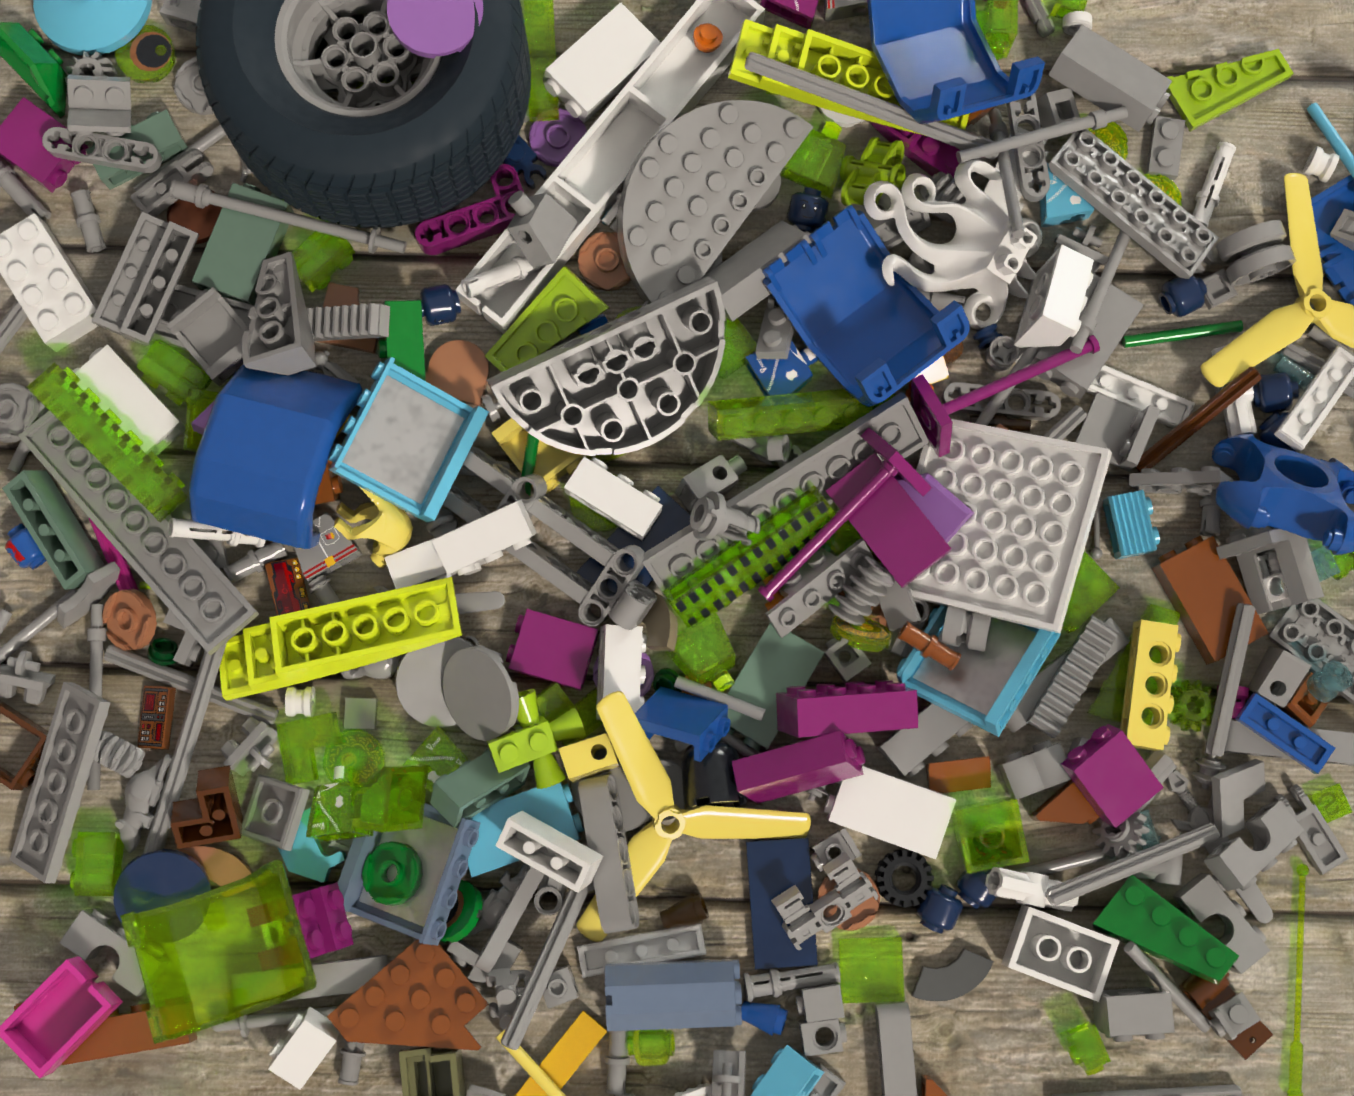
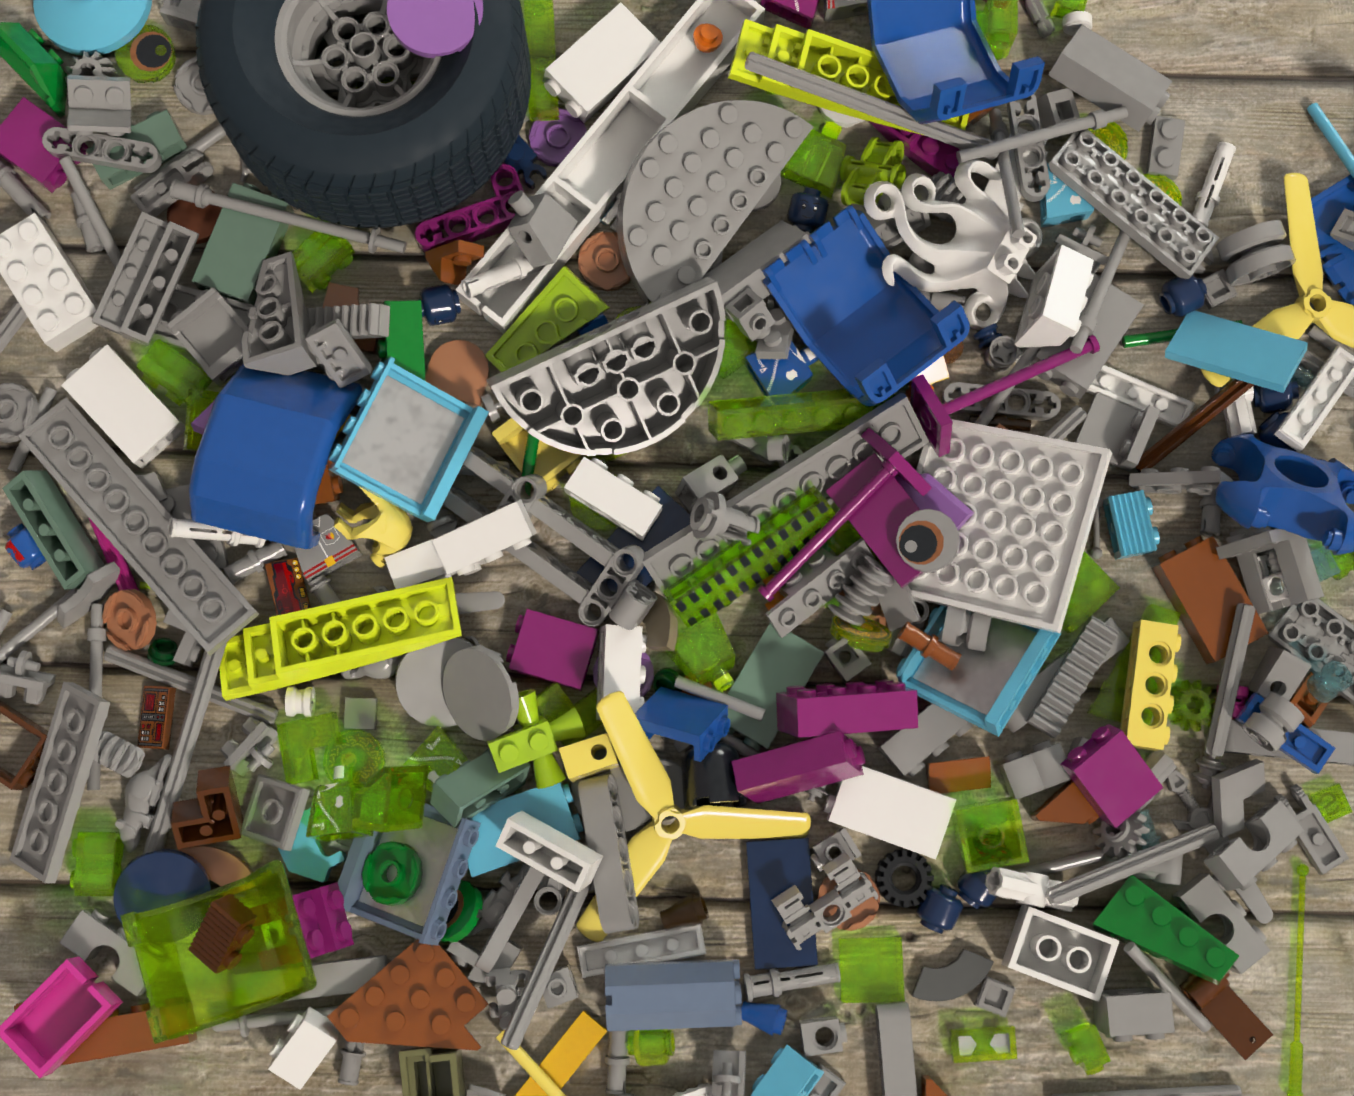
(91, 210): none -> light grey bar
(108, 442): clear neon green brick -> none
(223, 934): none -> reddish brown brick
(338, 353): none -> light grey bracket
(452, 259): none -> dark orange slope
(755, 319): none -> light grey brick
(820, 1002): light grey brick -> none
(928, 540): none -> tile
(983, 1044): none -> clear neon green piece
(994, 996): none -> light grey tile
(1216, 90): lime wing -> none
(1233, 1017): light grey bracket -> none
(1236, 350): none -> medium azure tile
(1273, 722): none -> light grey wheel
(1321, 164): white wheel -> none

